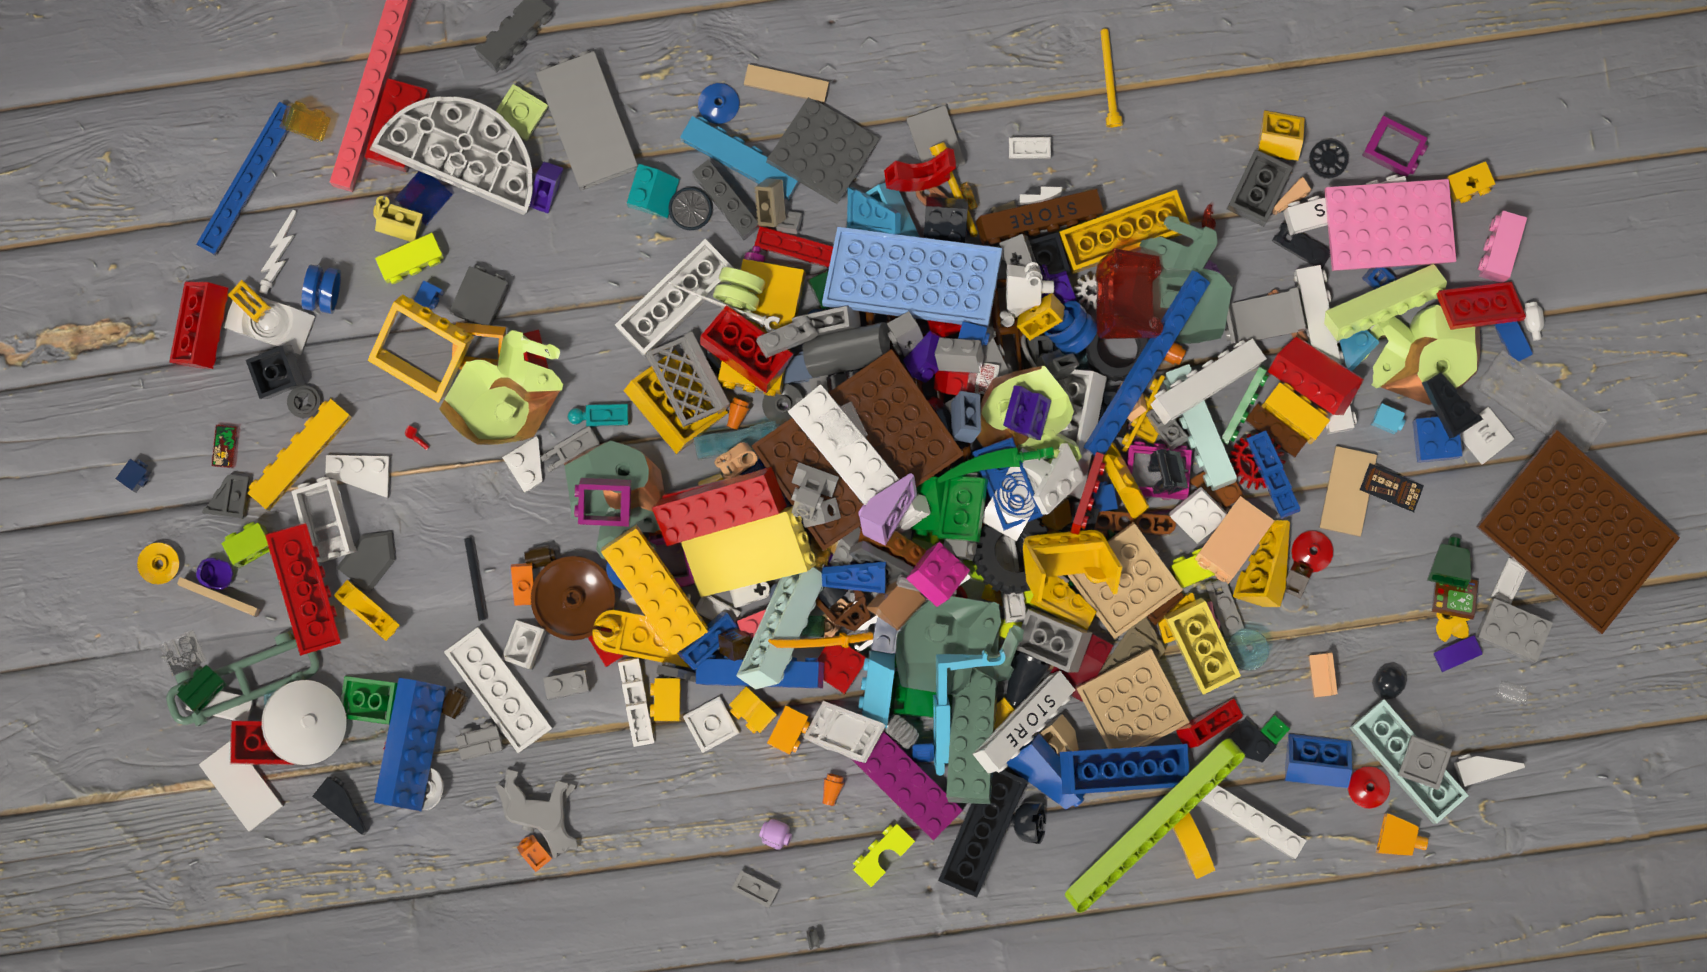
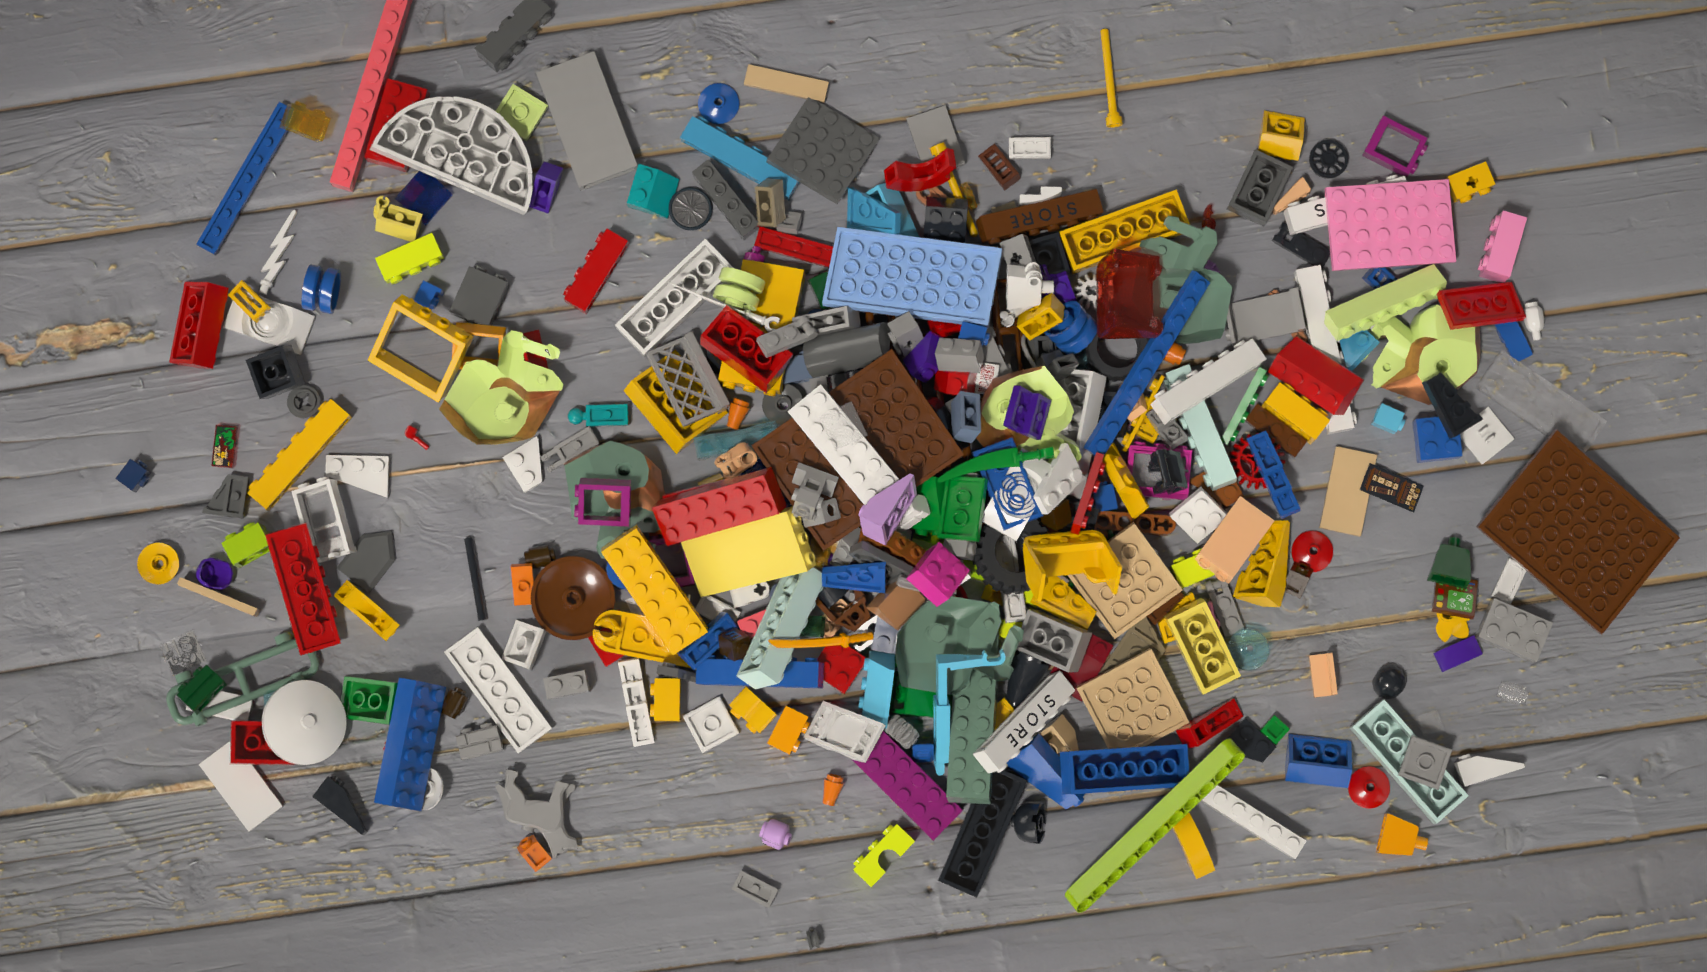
(596, 270): none -> red brick
(1009, 180): none -> copper slope

